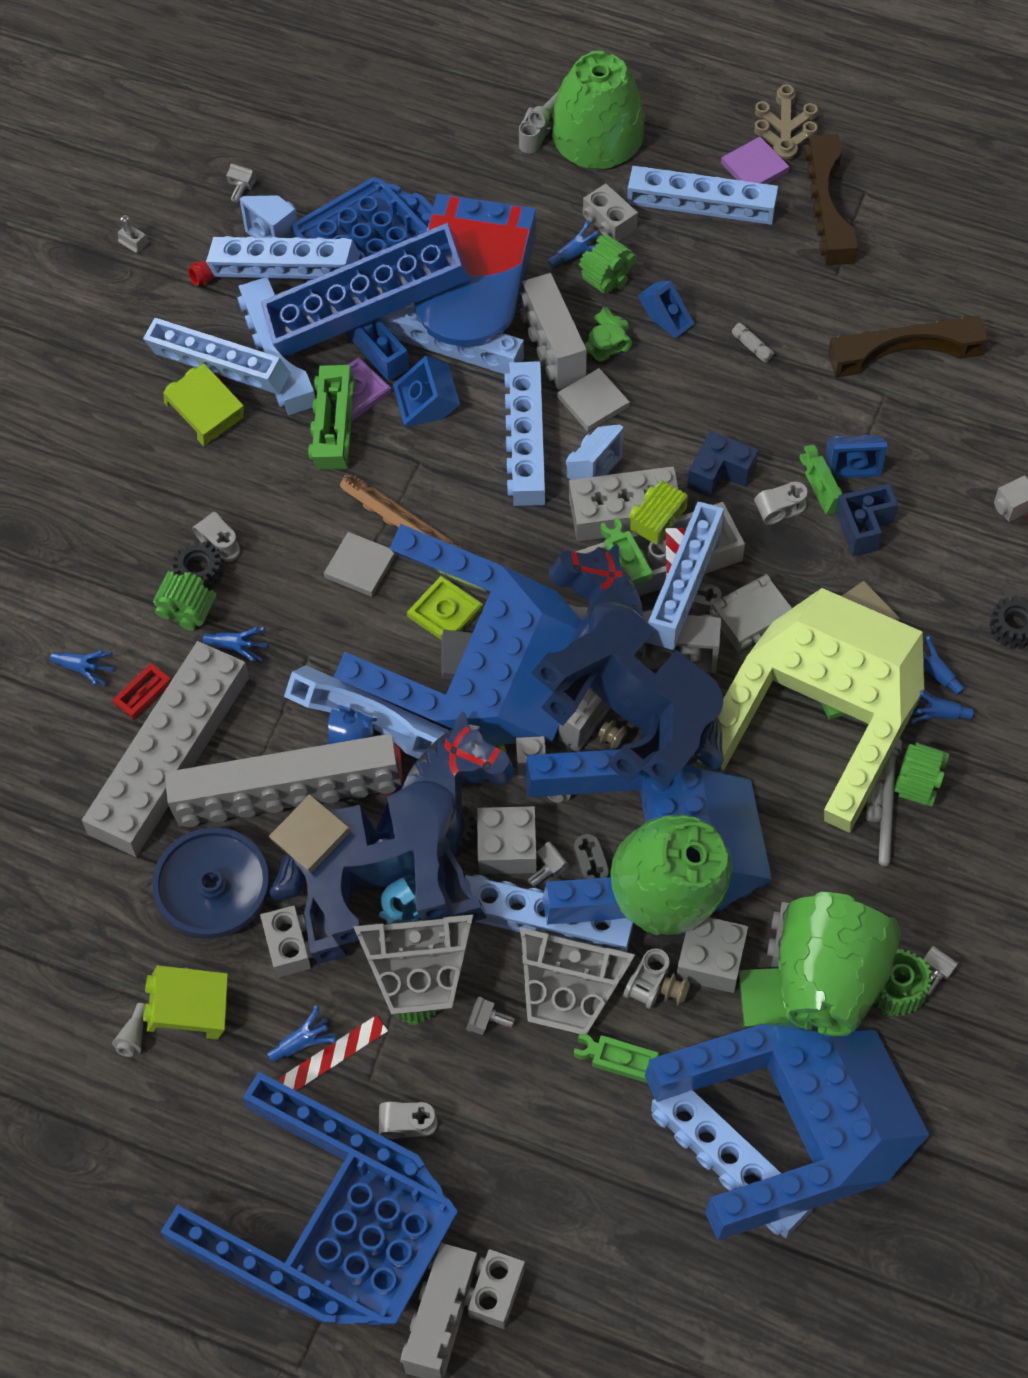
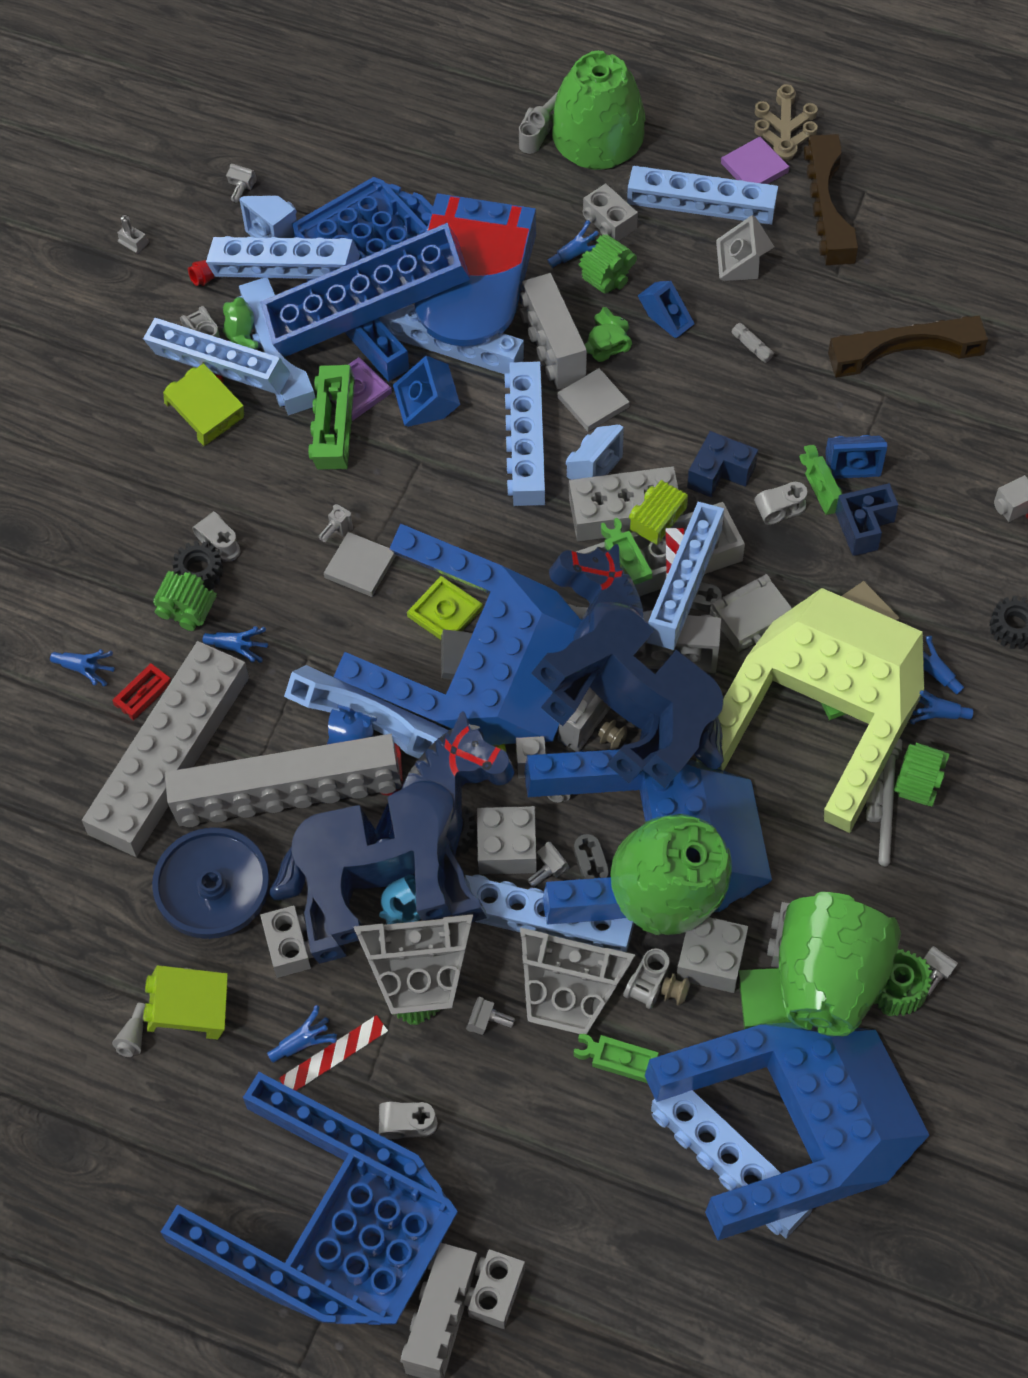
(200, 322): none -> light grey piece
(239, 323): none -> bright green animal
(310, 834): dark tan tile -> none
(339, 522): none -> piece
(390, 511): medium nougat plate -> none
(741, 249): none -> light grey slope

